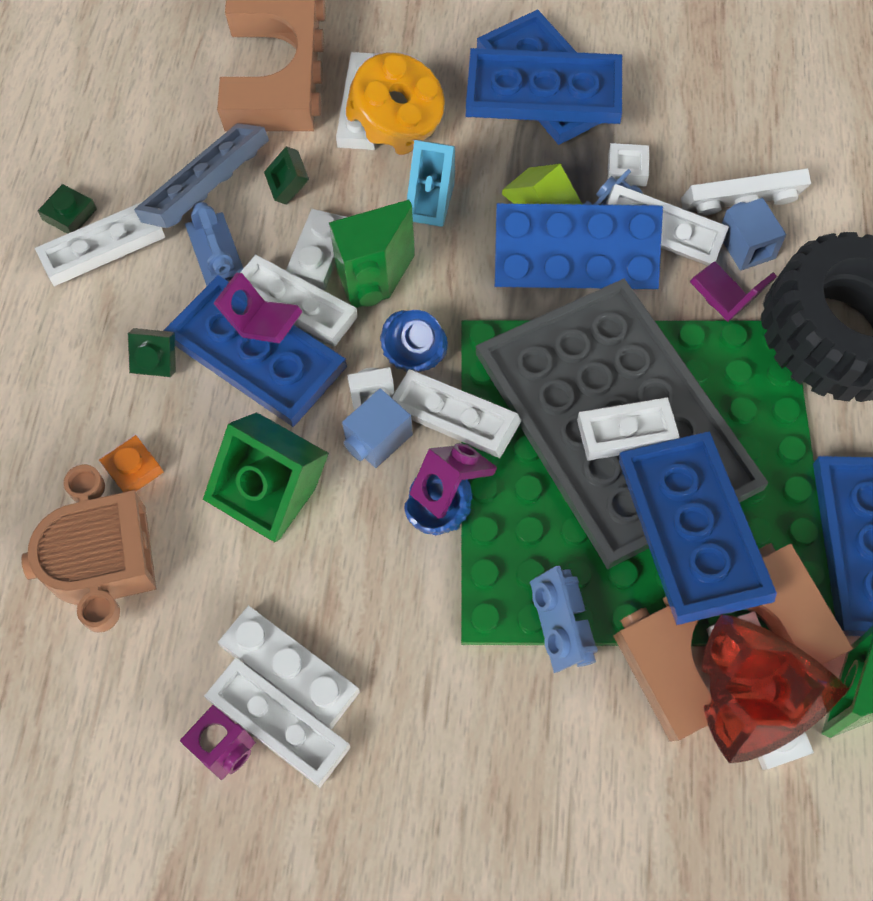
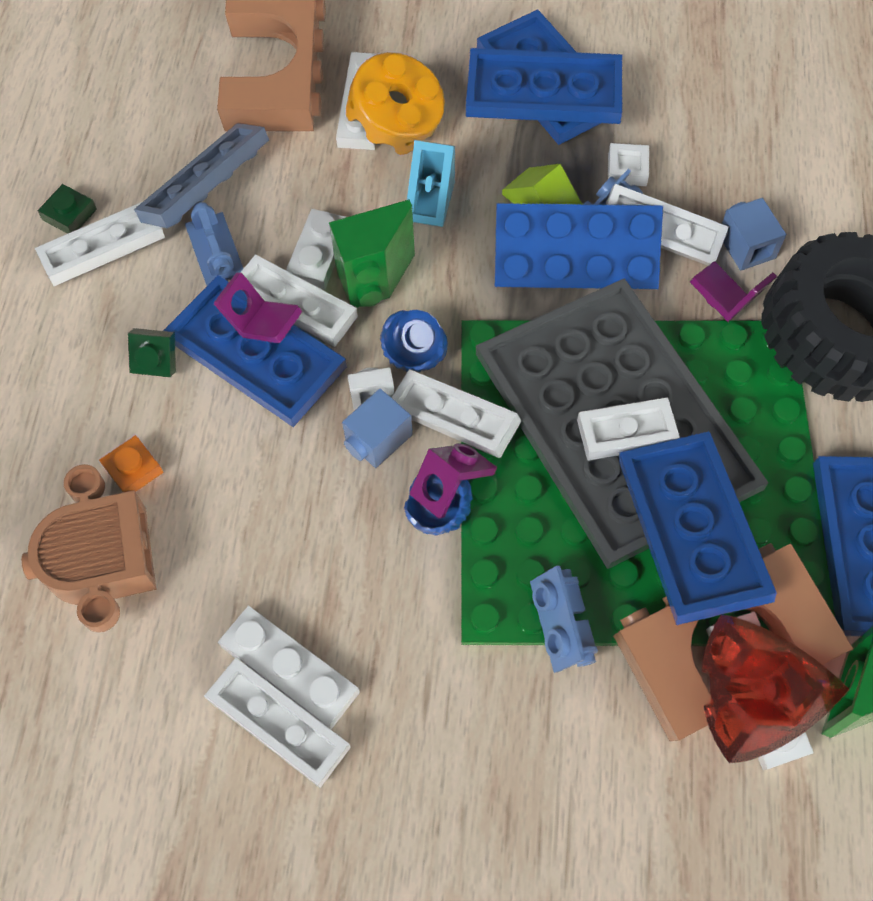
(231, 750): magenta bracket -> none
(264, 475): green slope -> none
(286, 175): dark green plate -> none
(711, 197): white plate -> none

